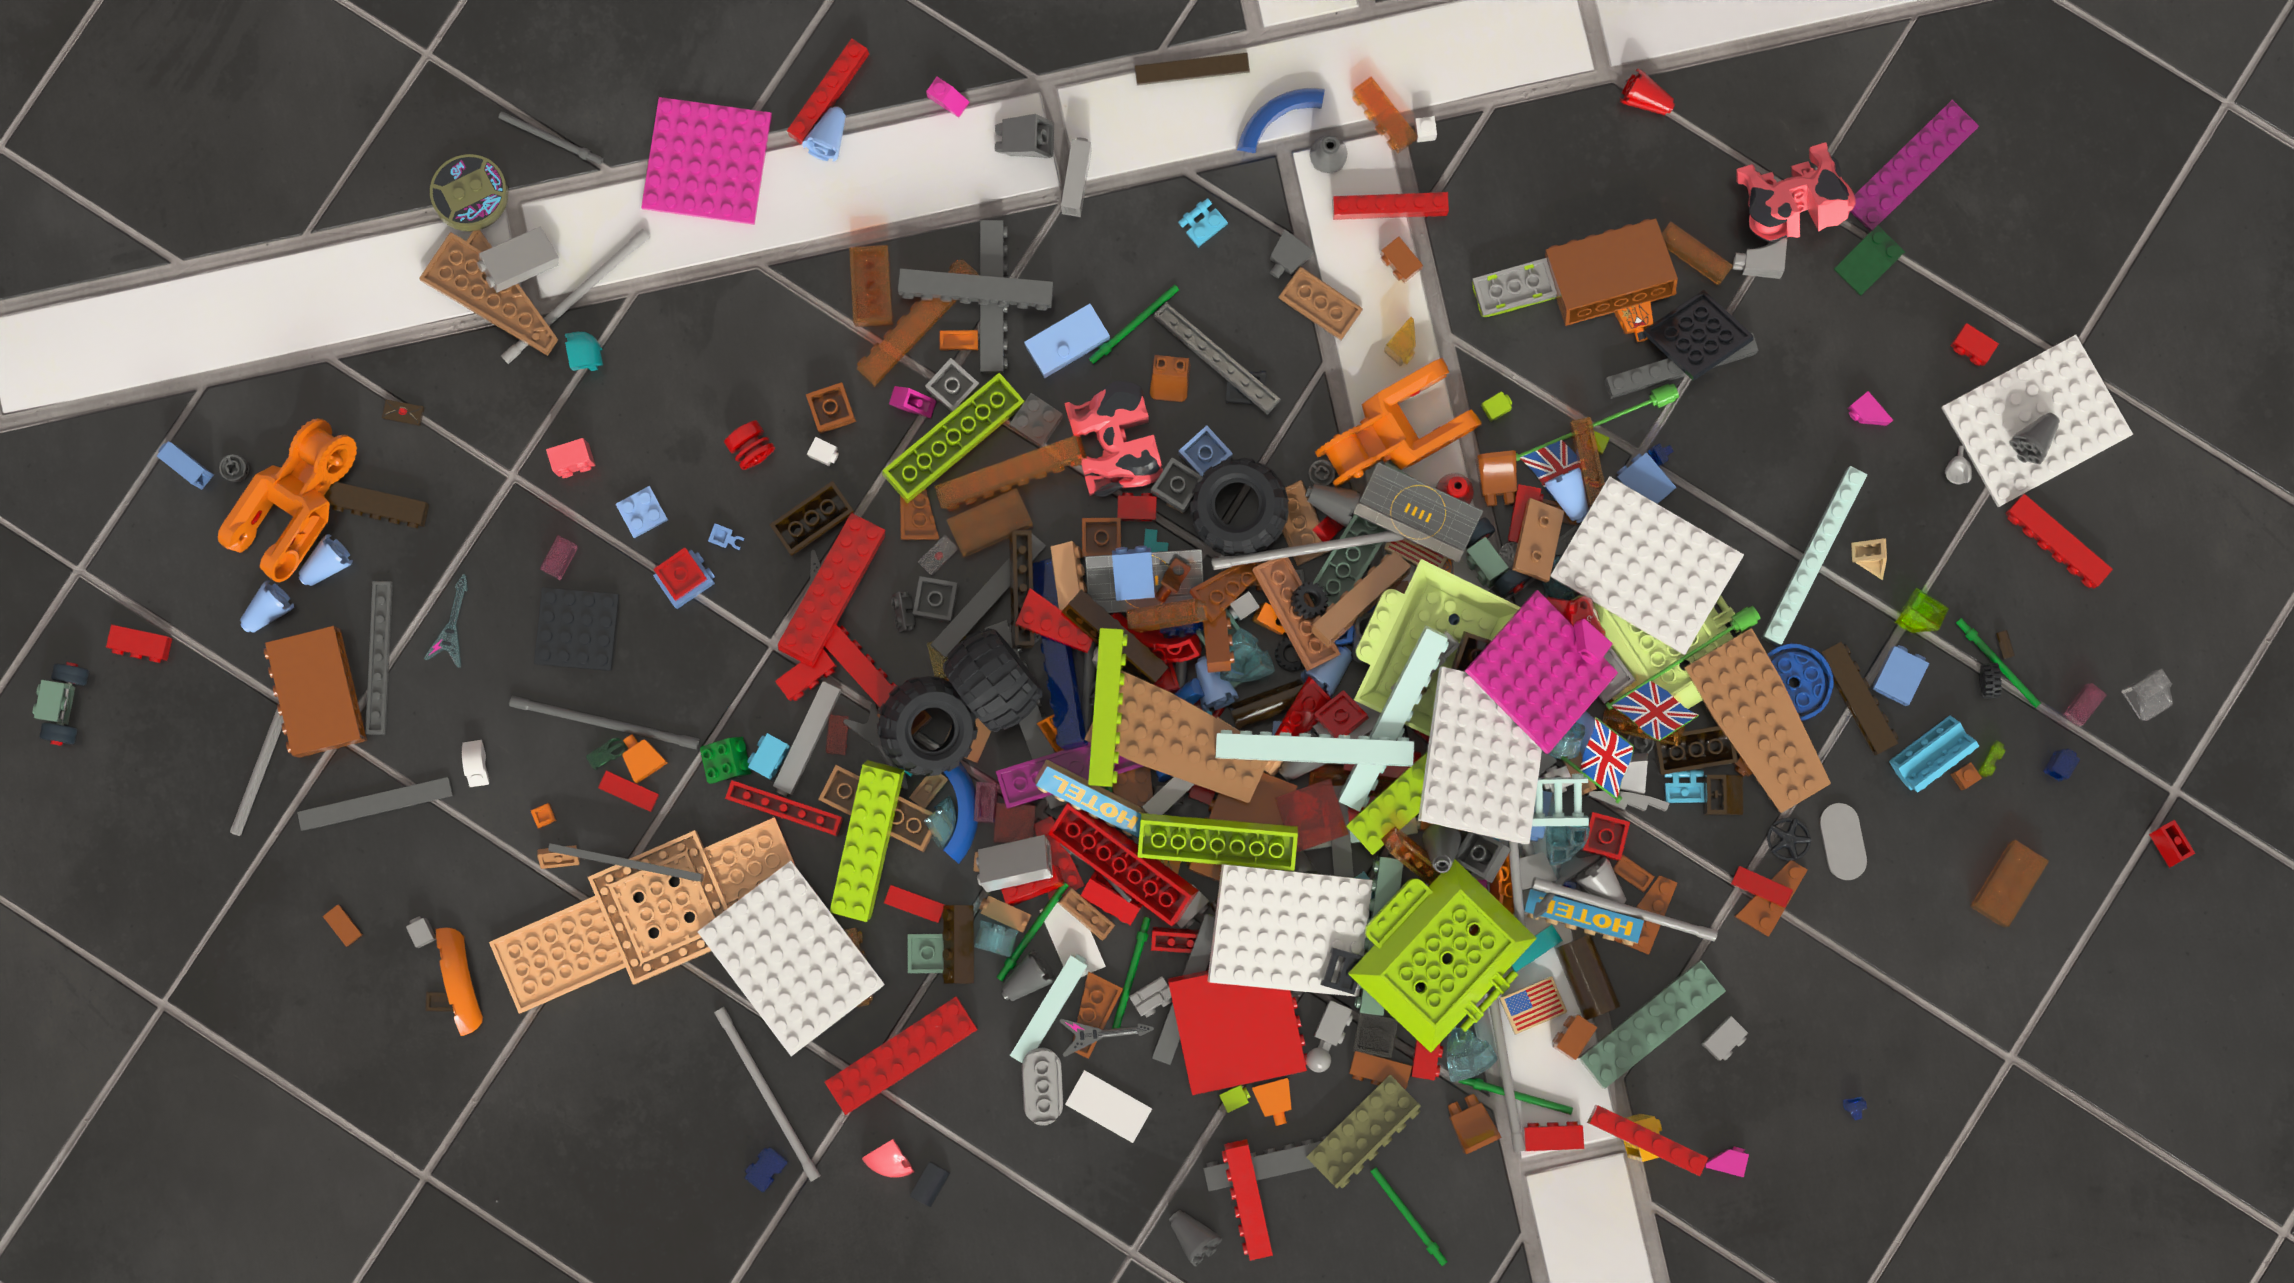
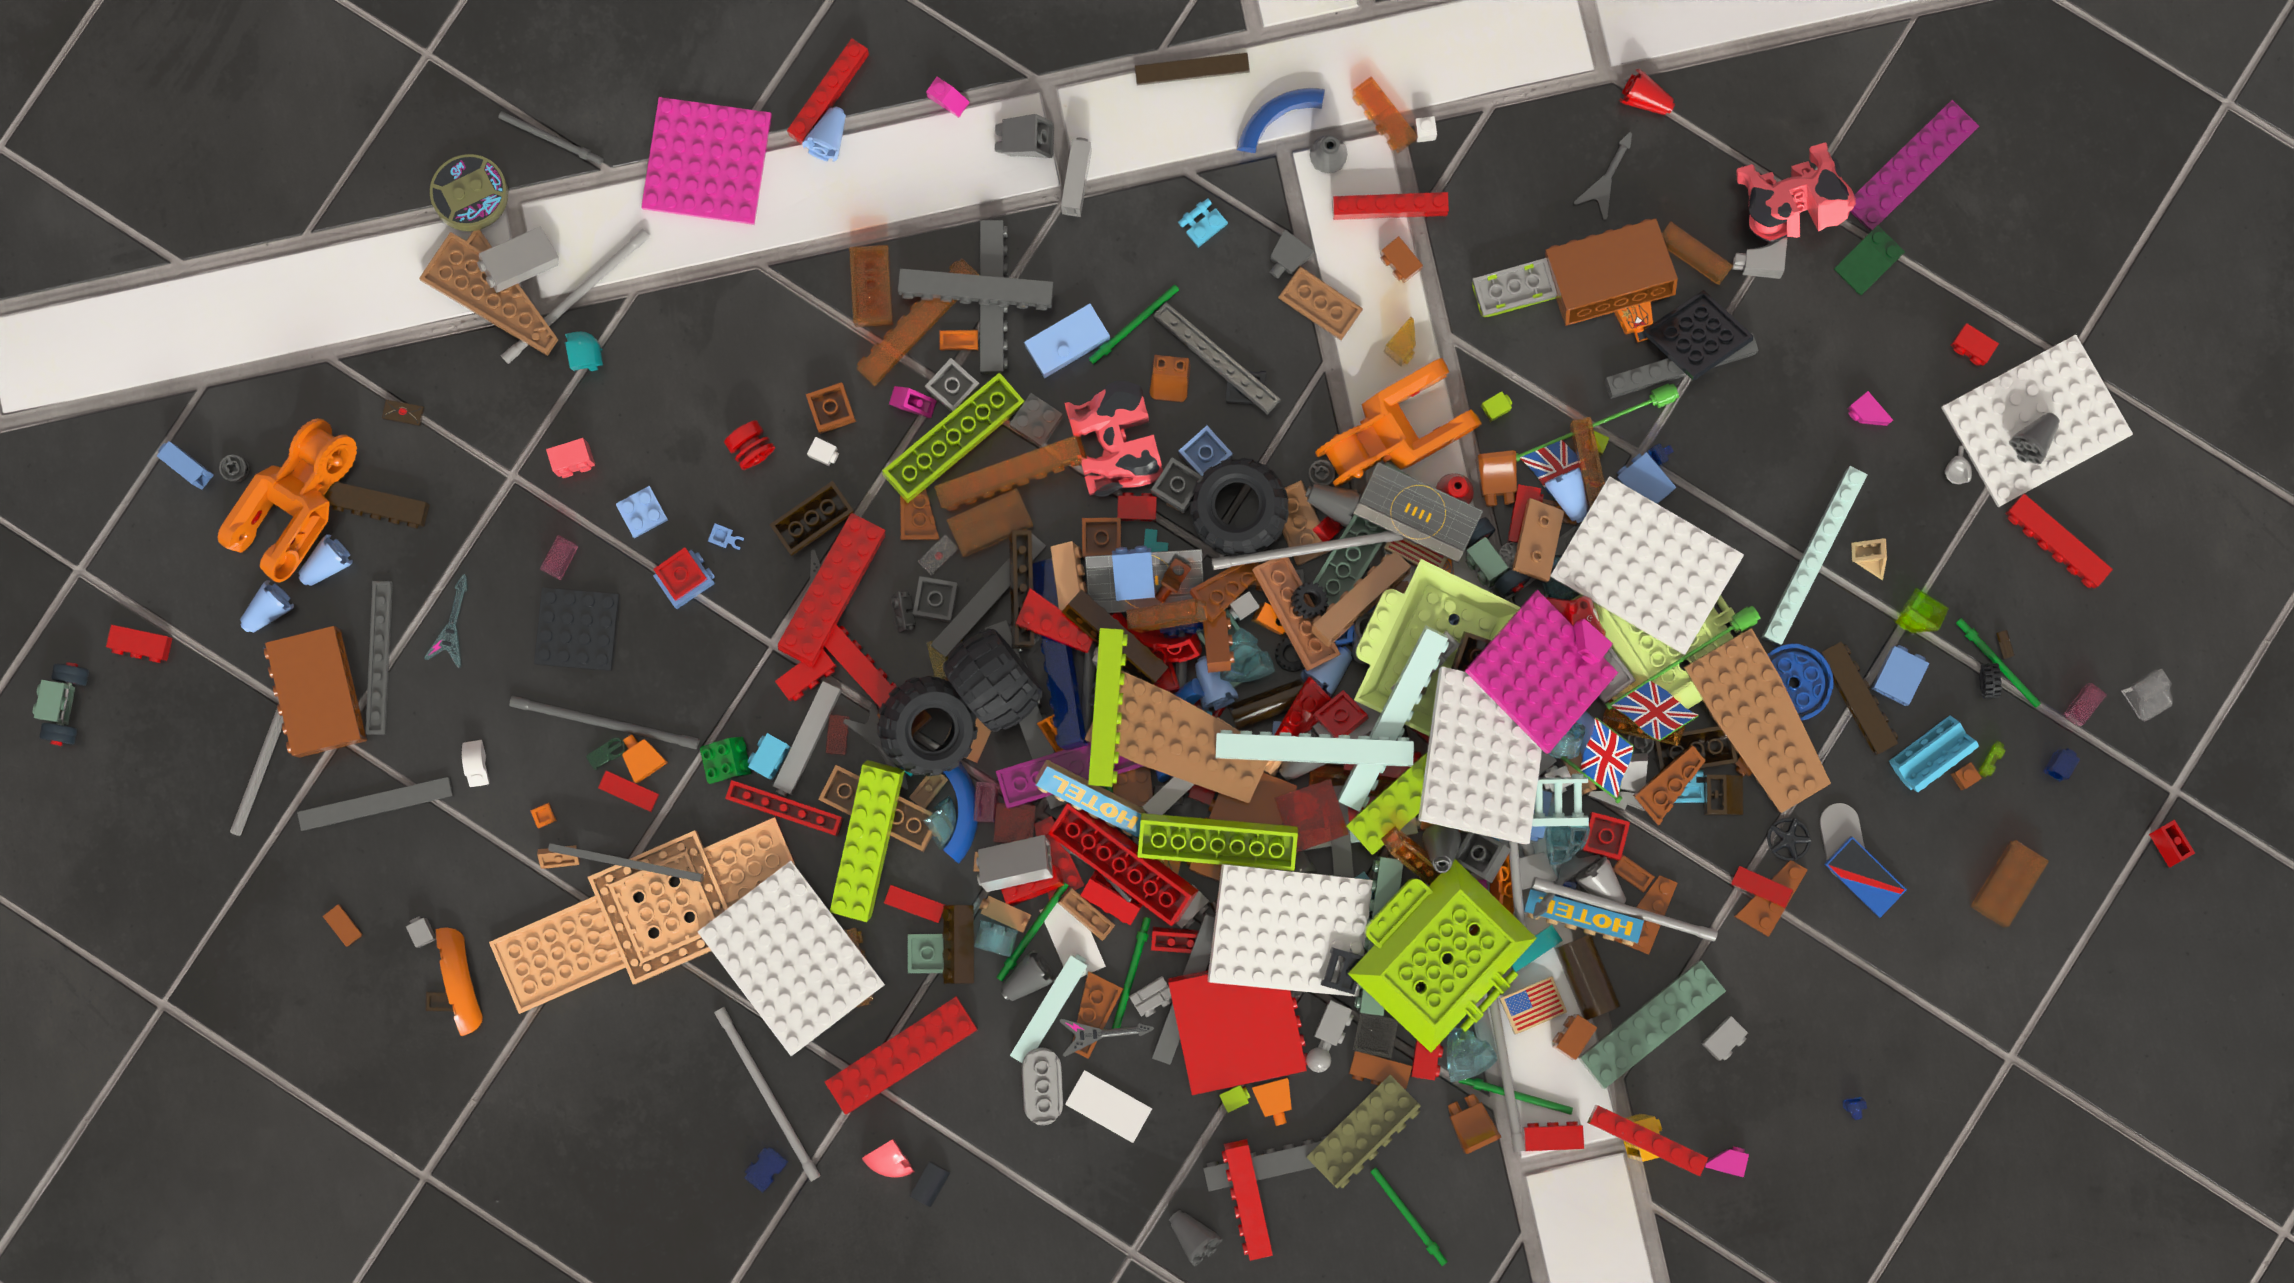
(1601, 189): none -> dark grey piece
(1663, 790): none -> dark orange wing
(1865, 876): none -> tile

